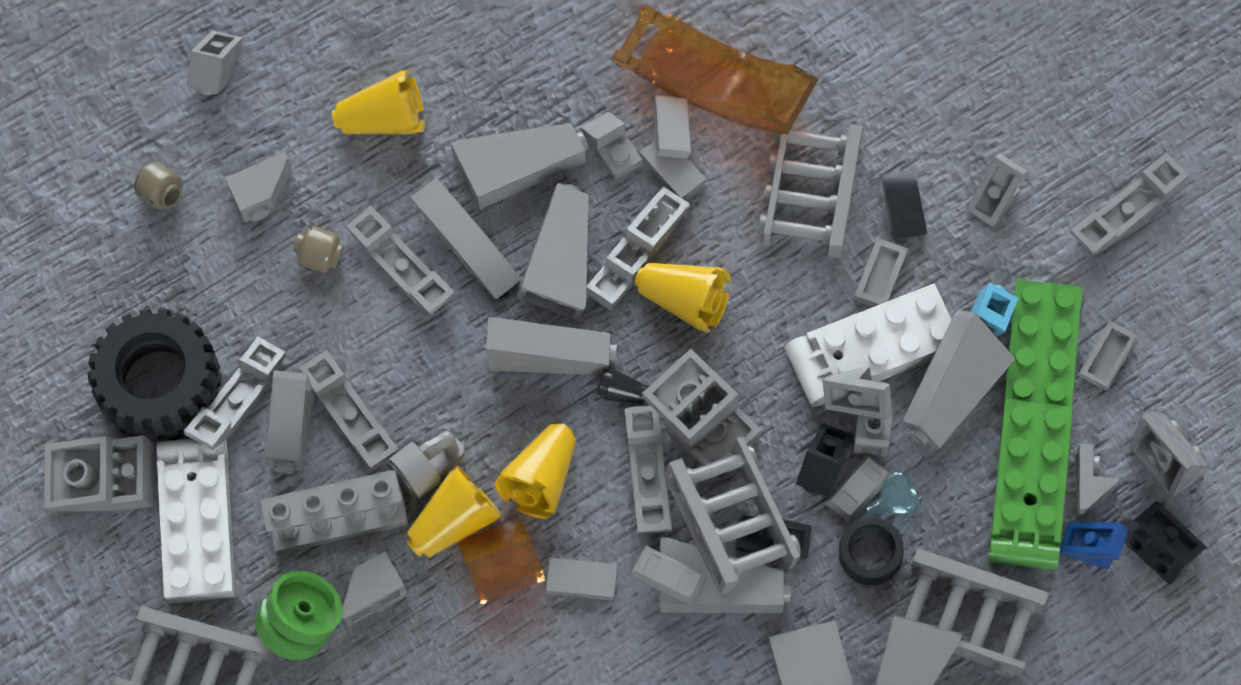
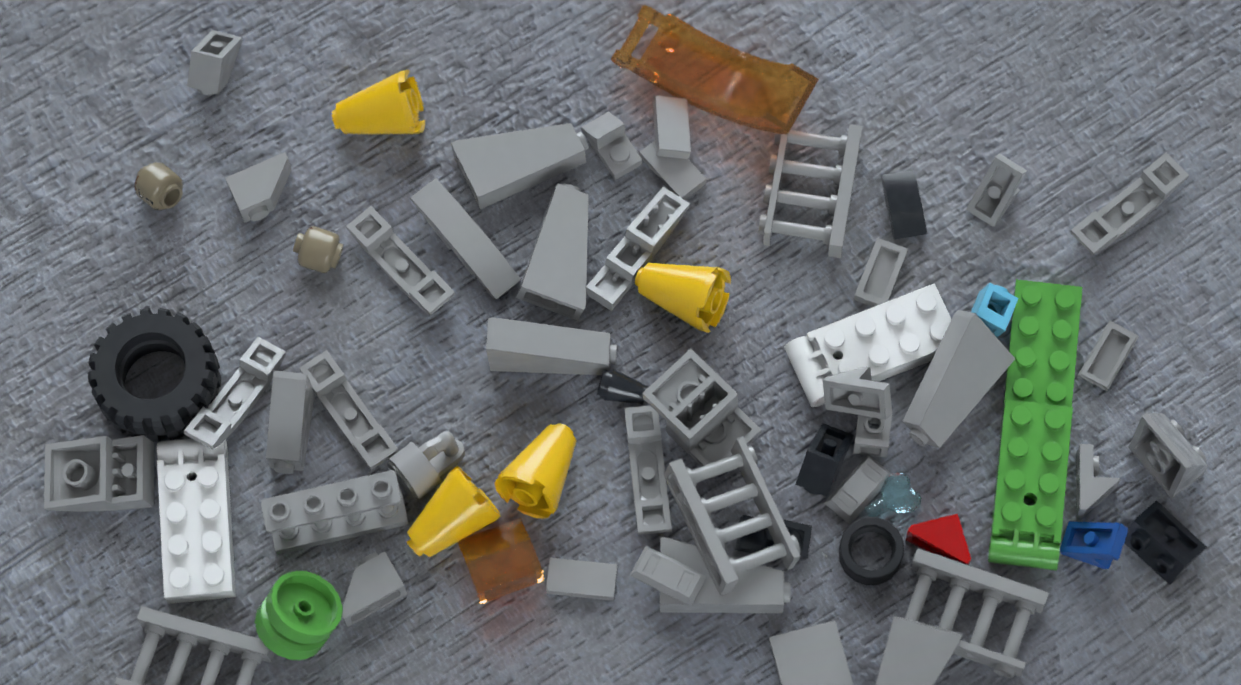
(941, 537): none -> red slope

